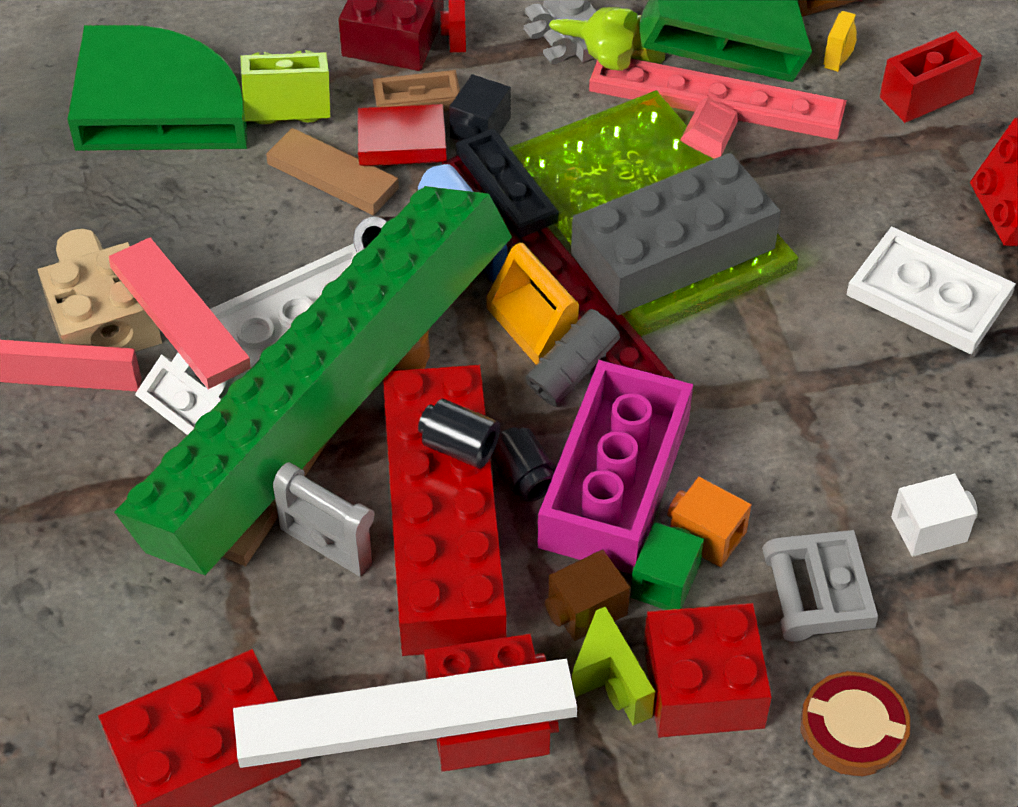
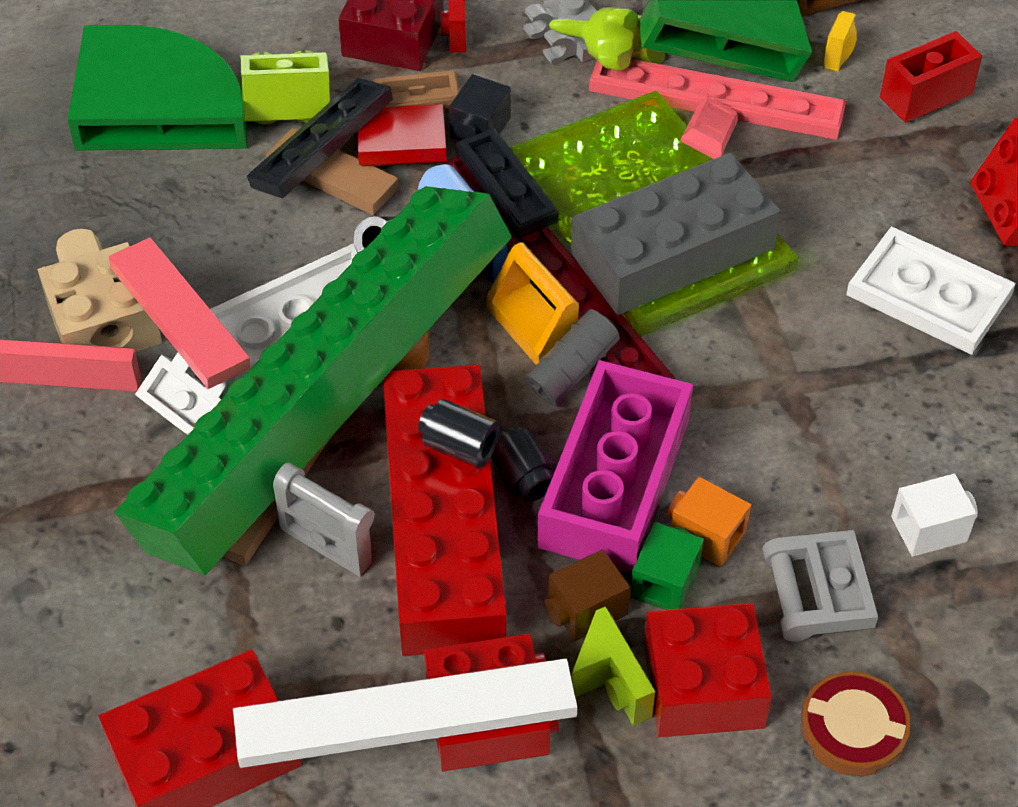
(319, 138): none -> black tile

